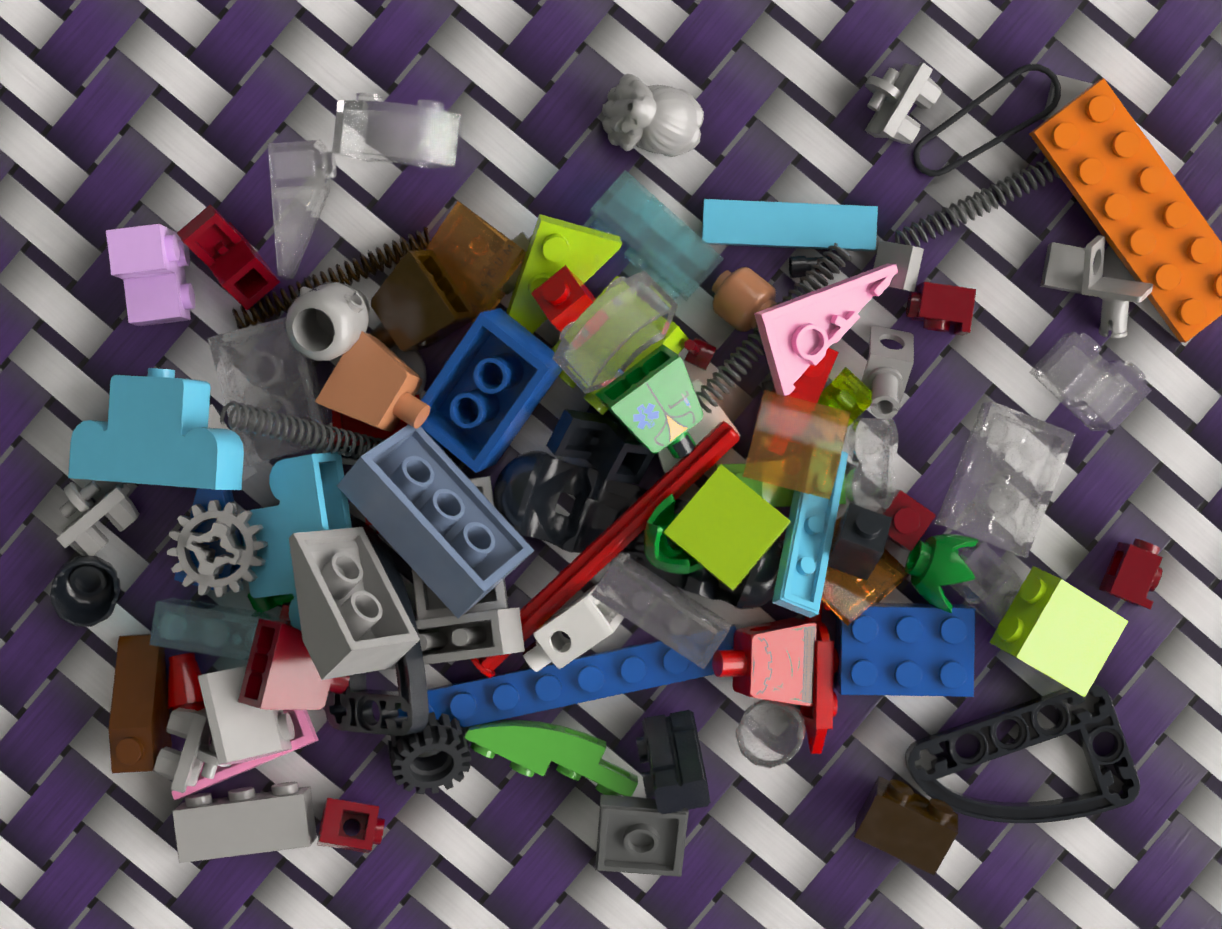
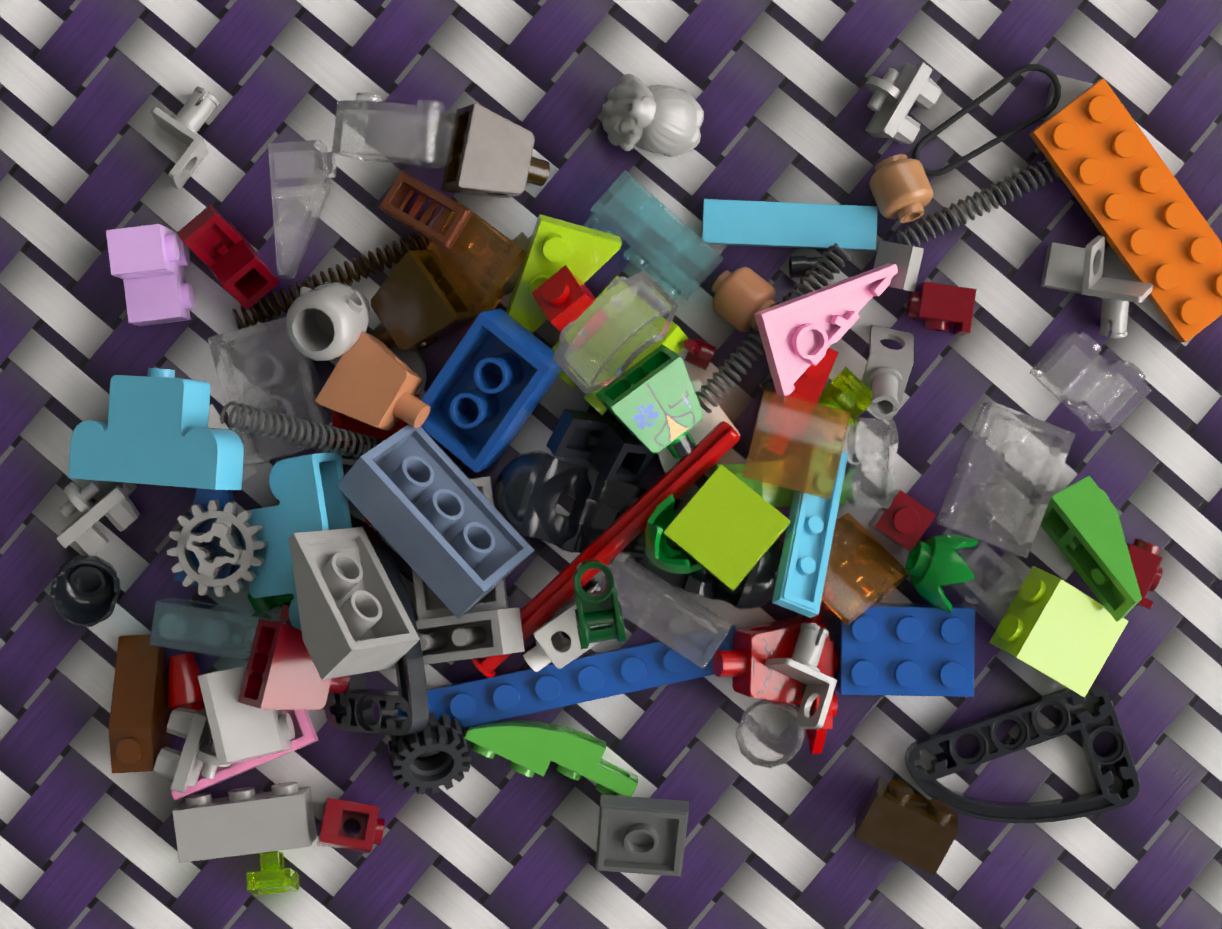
(185, 128): none -> light grey bracket
(273, 876): none -> clear neon green tile
(401, 195): none -> copper slope
(491, 156): none -> torso
(597, 607): none -> dark green piece
(675, 762): black brick -> none
(804, 669): none -> light grey bracket
(859, 541): black brick -> none
(901, 188): none -> medium nougat head
(1093, 541): none -> bright green slope

